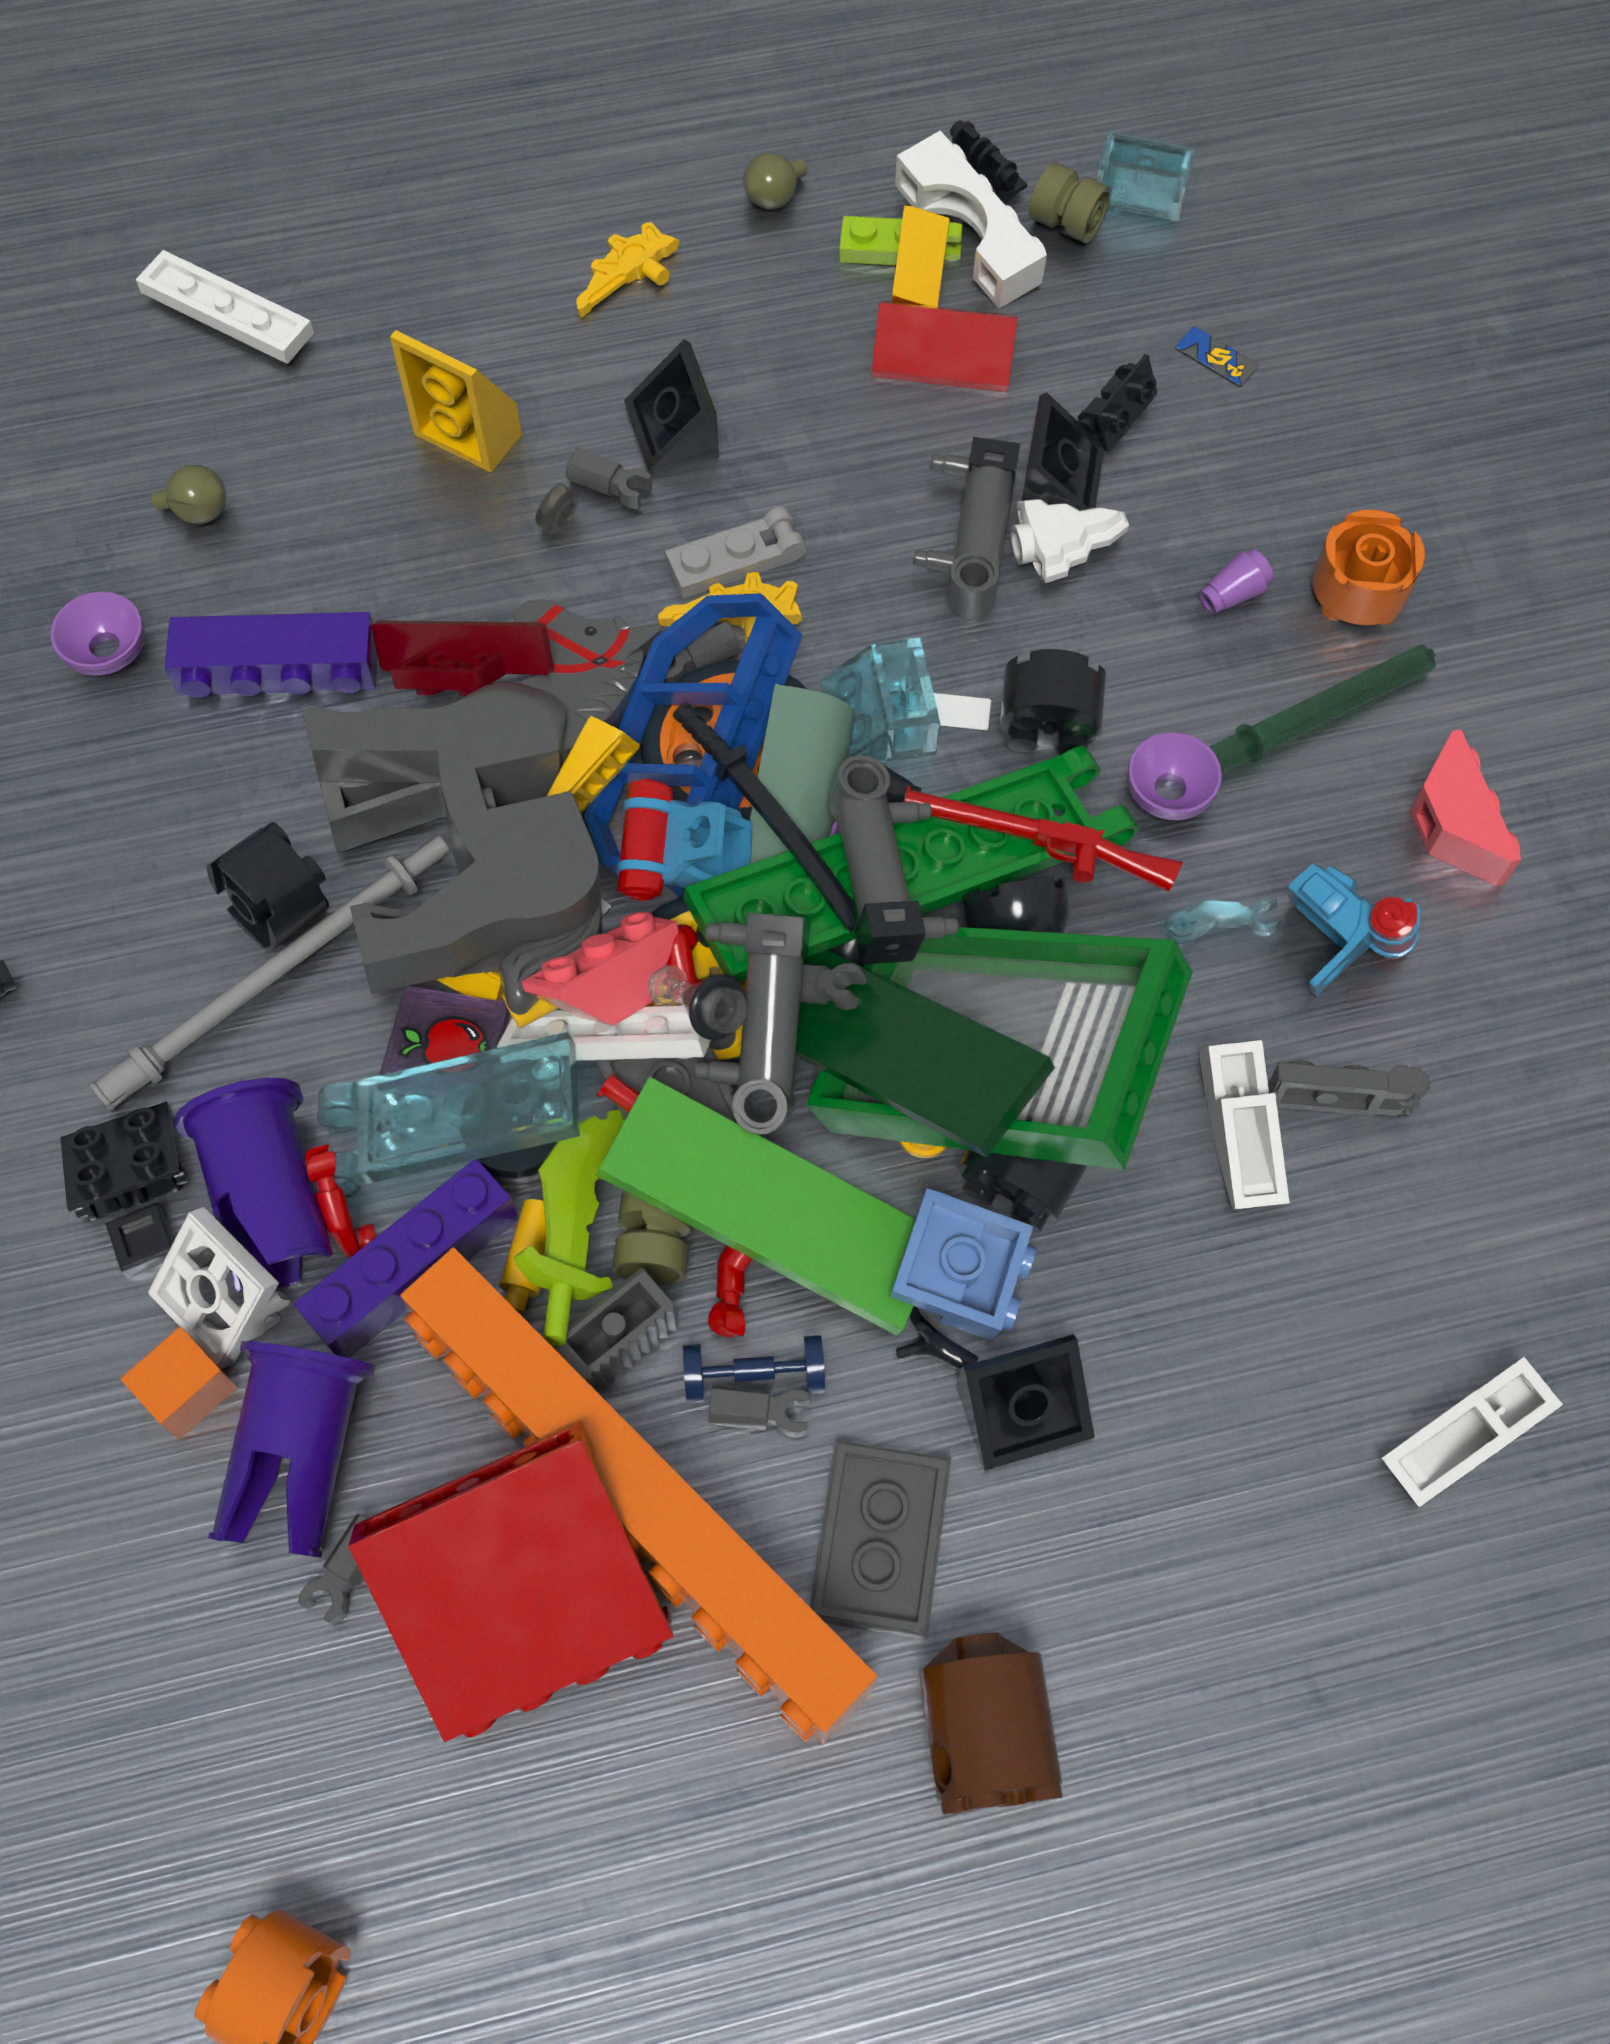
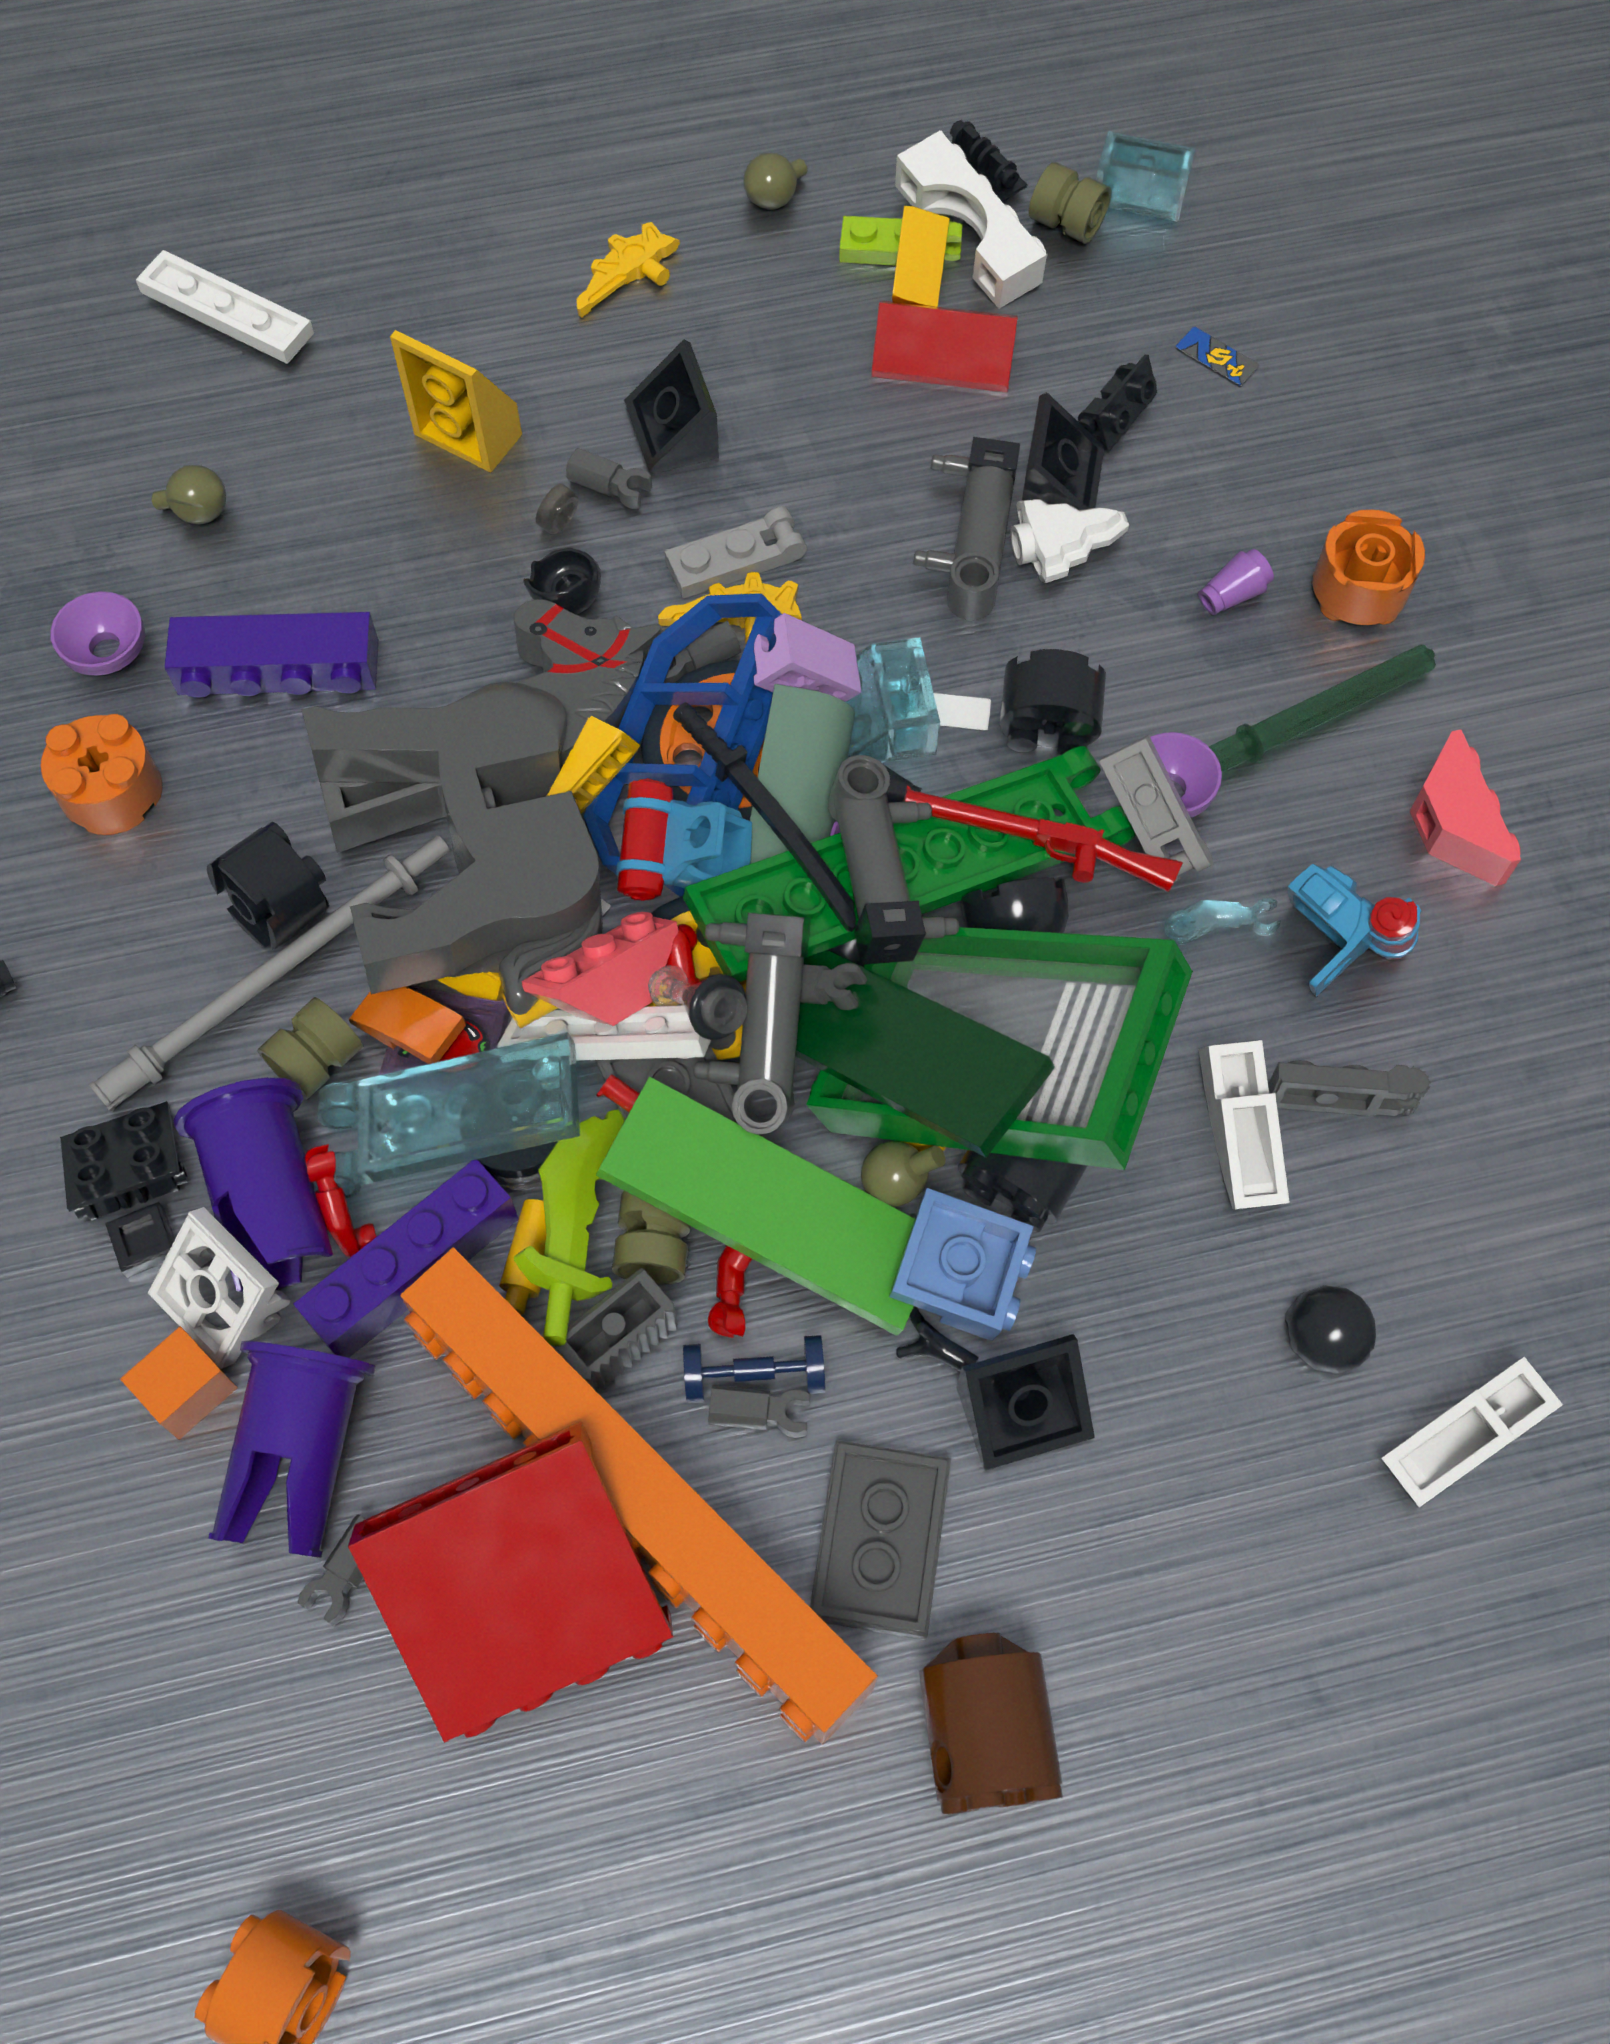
(101, 773): none -> orange brick
(313, 1045): none -> olive wheel
(409, 1021): none -> orange slope
(459, 653): dark red bracket -> none
(566, 578): none -> black hair
(807, 660): none -> lavender hinge
(898, 1171): none -> olive piece
(1154, 804): none -> light grey plate
(1331, 1329): none -> black hair

